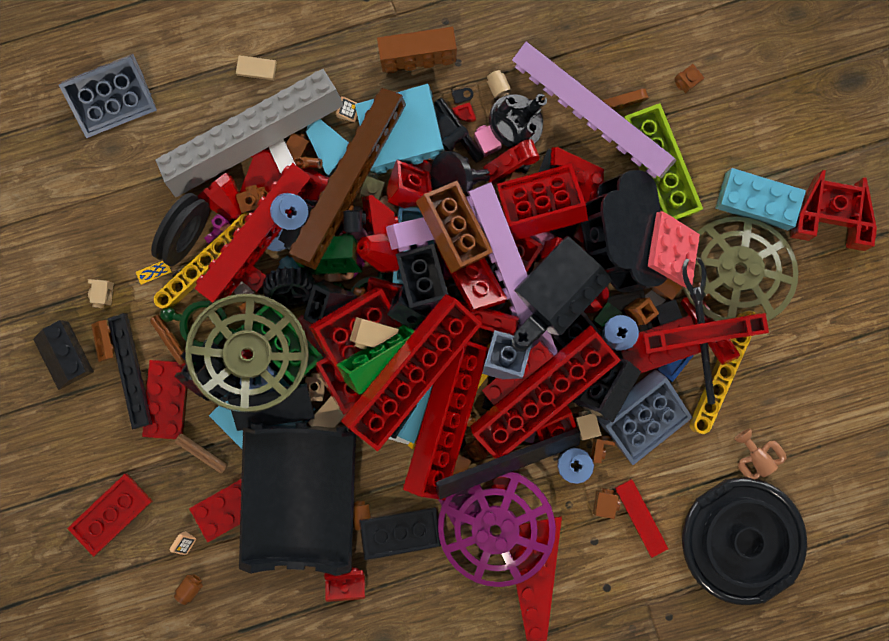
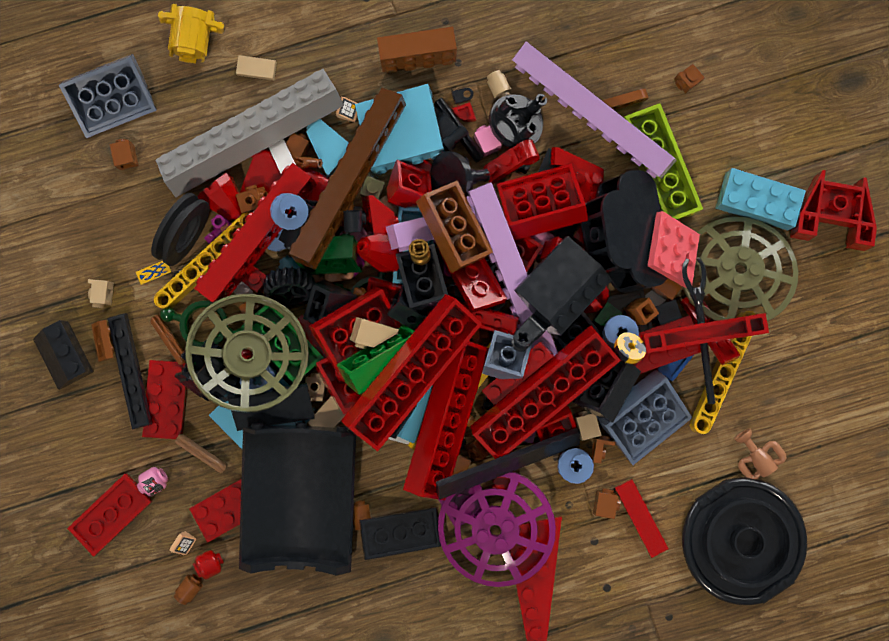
(124, 154): none -> dark orange brick
(152, 481): none -> bright pink head
(189, 31): none -> yellow container
(208, 564): none -> red head
(345, 586): red bracket -> none
(422, 255): none -> pearl gold wheel
(624, 343): none -> yellow piece

